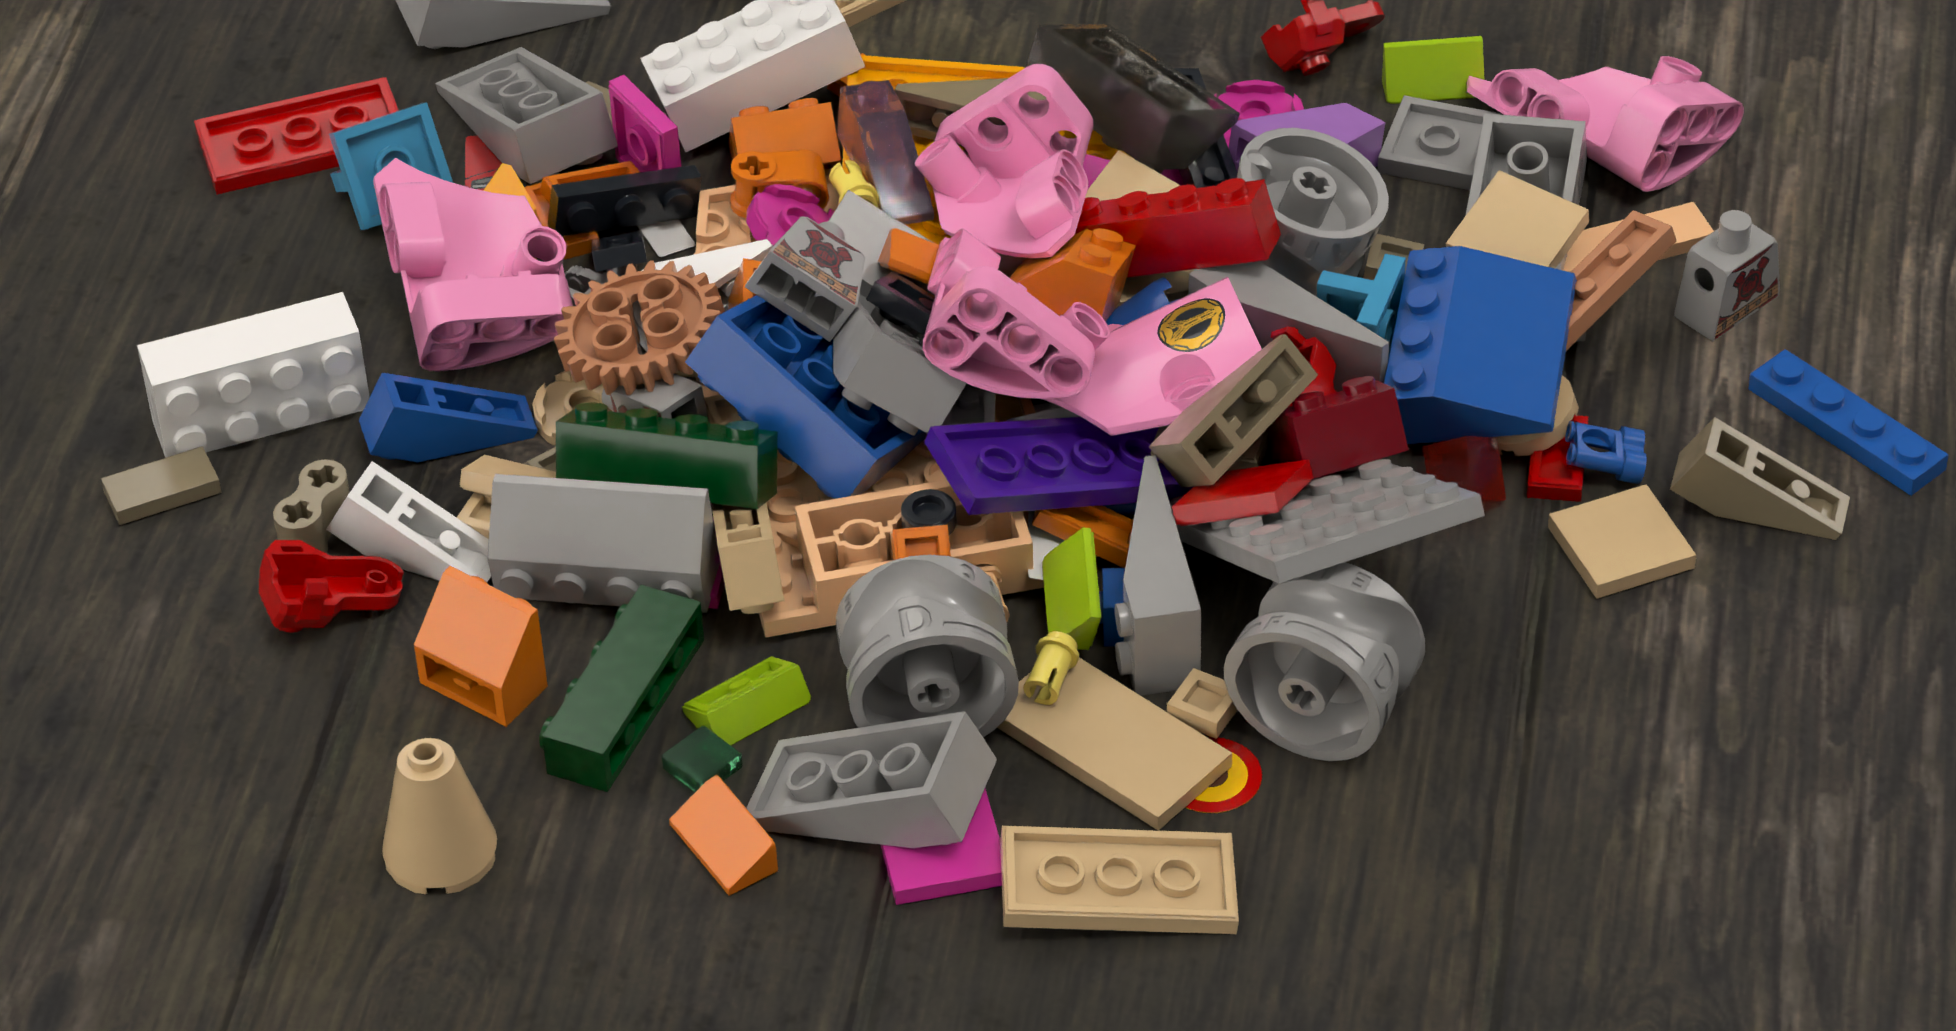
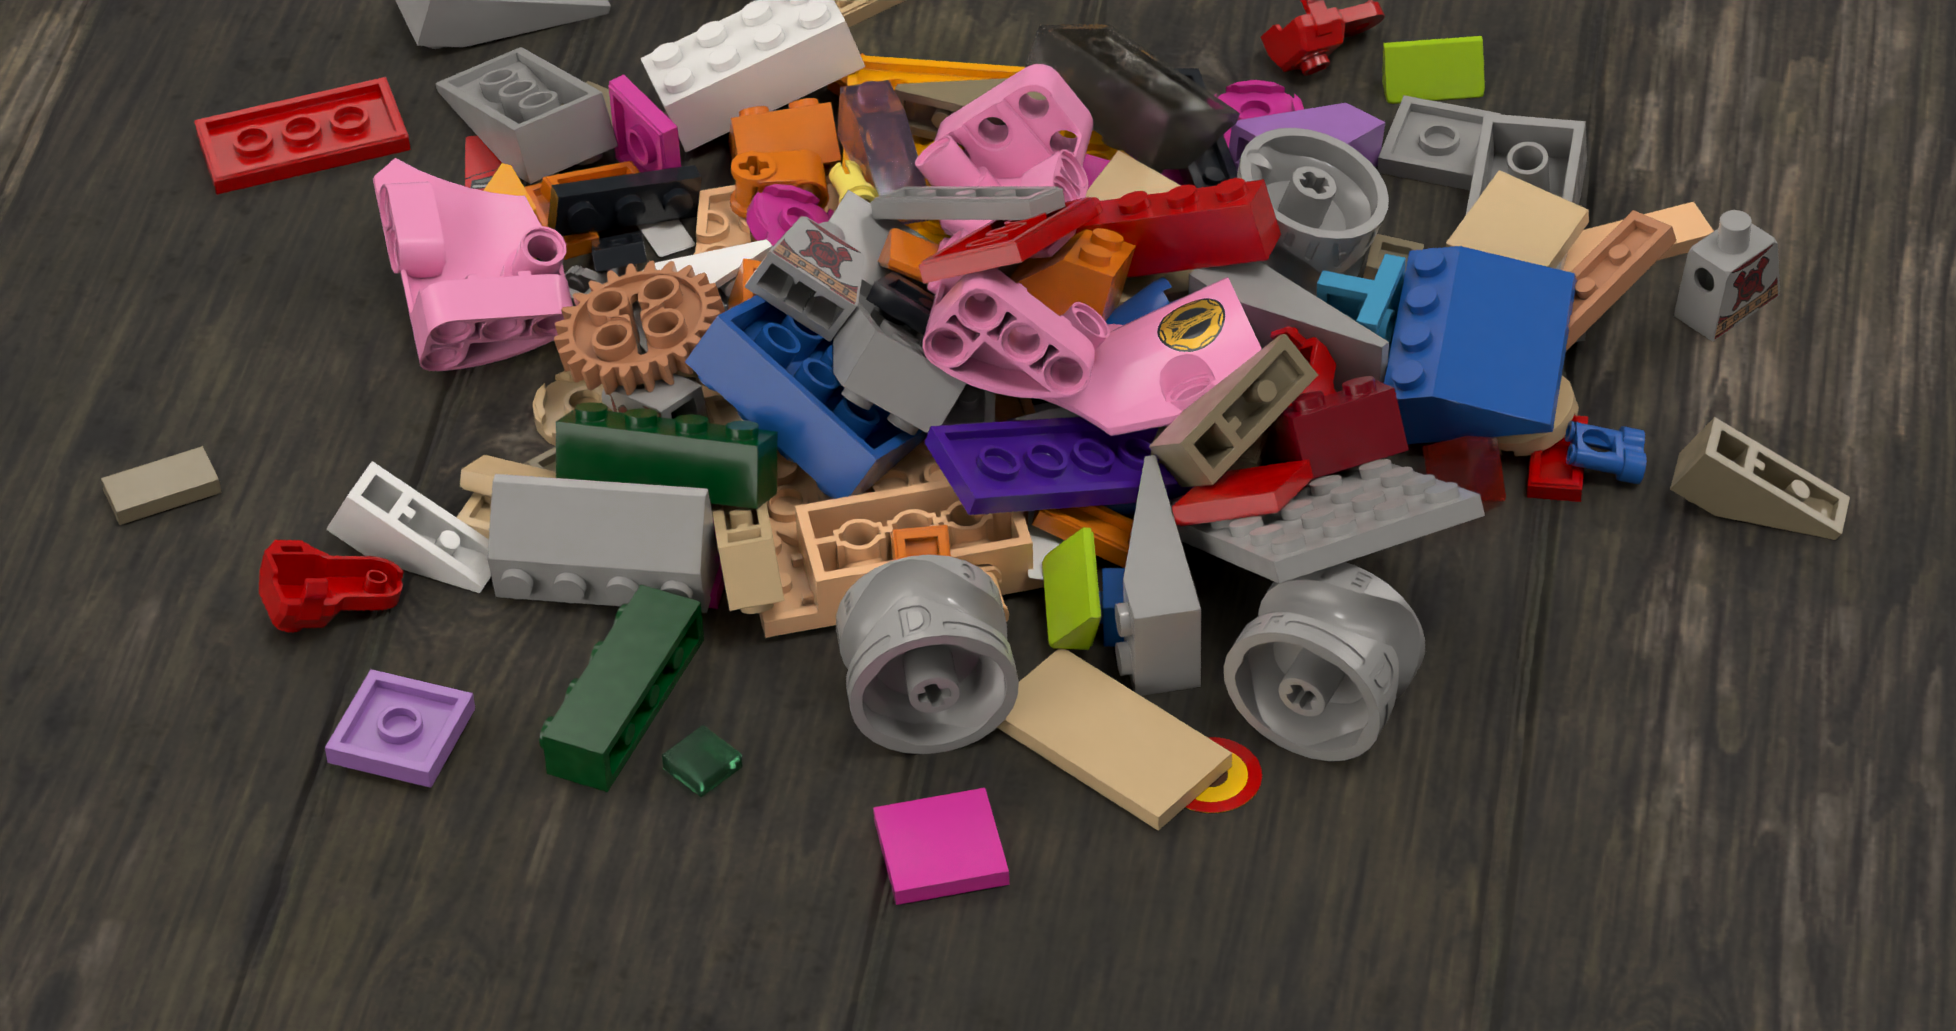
(255, 376): white brick -> none
(313, 505): dark tan axle -> none
(373, 144): dark azure bracket -> none
(400, 728): none -> medium lavender plate
(436, 822): tan cone -> none
(439, 419): blue slope -> none
(481, 647): orange slope -> none
(725, 837): orange slope -> none
(750, 700): lime slope -> none
(878, 783): light grey slope -> none
(929, 509): black tile -> none
(968, 202): none -> light grey tile
(1006, 241): none -> red tile
(1055, 657): light yellow pin -> none
(1118, 880): tan tile -> none
(1203, 703): tan plate -> none
(1621, 541): tan tile -> none
(1634, 124): bright pink panel -> none
(1848, 422): blue plate -> none

